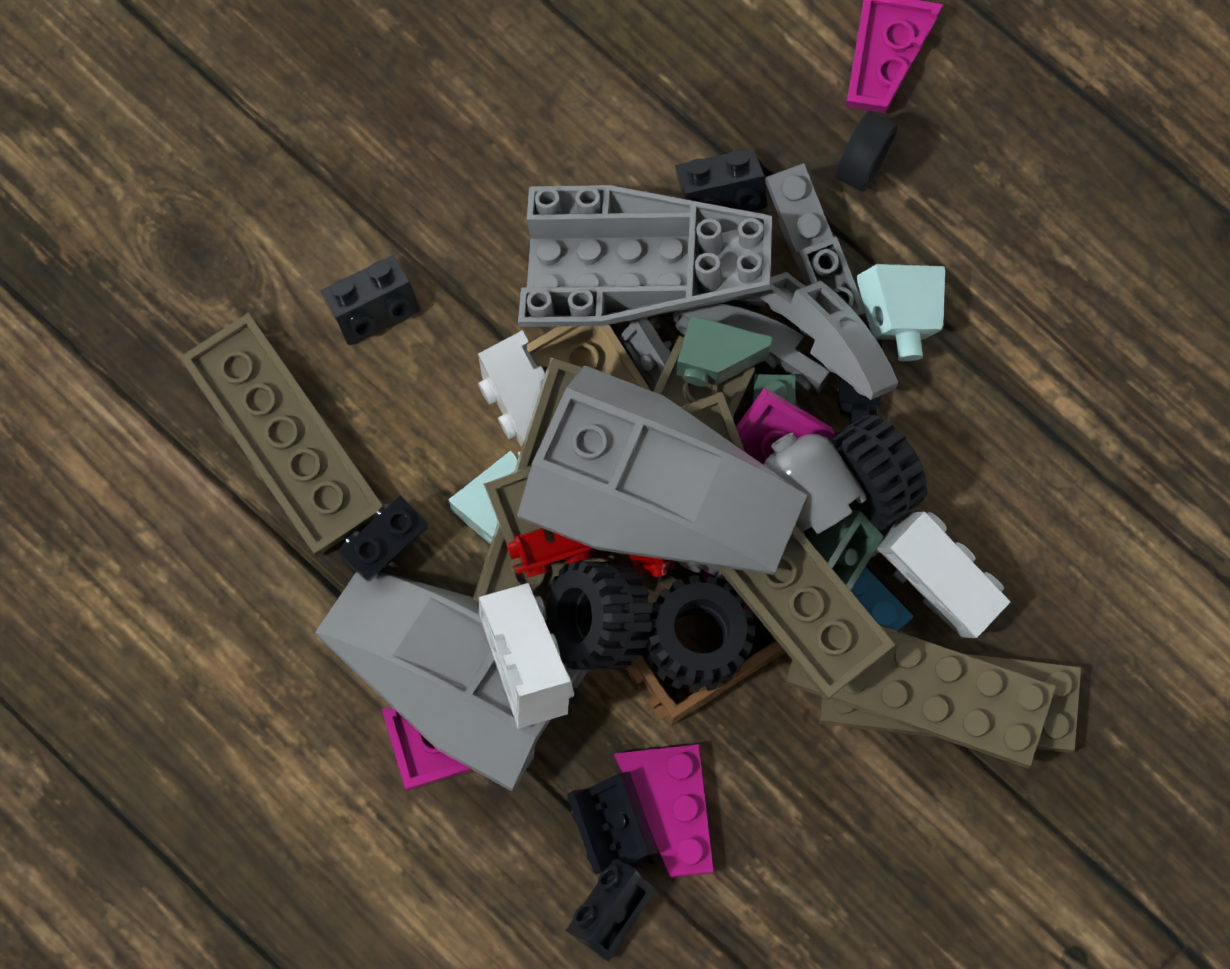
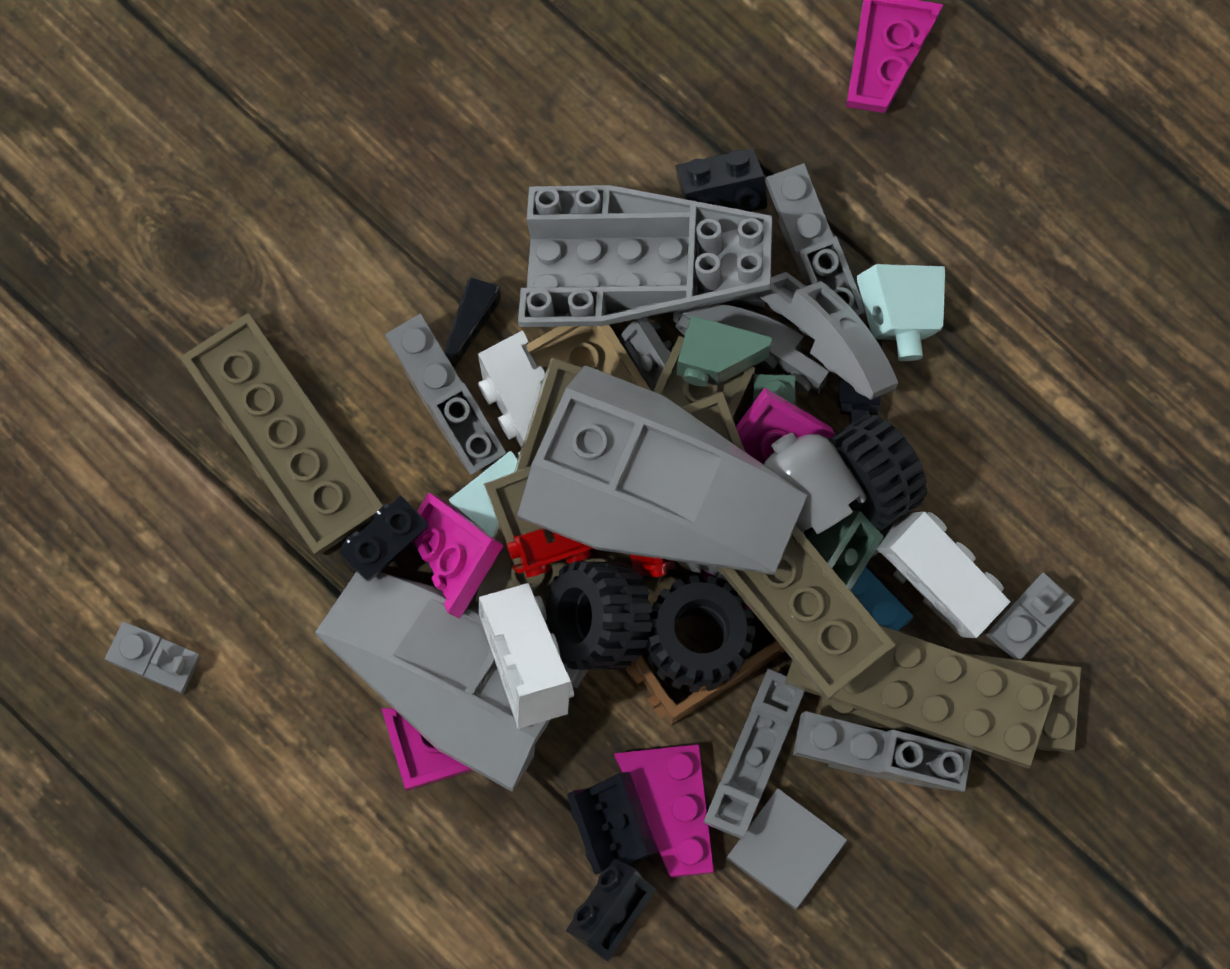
(152, 657): none -> light grey plate
(371, 300): black bracket -> none
(444, 394): none -> light grey slope
(456, 552): none -> dark pink wing
(473, 312): none -> black slope
(754, 756): none -> light grey slope
(786, 849): none -> light grey tile
(866, 151): black tyre -> none
(881, 753): none -> light grey slope
(1030, 617): none -> light grey plate

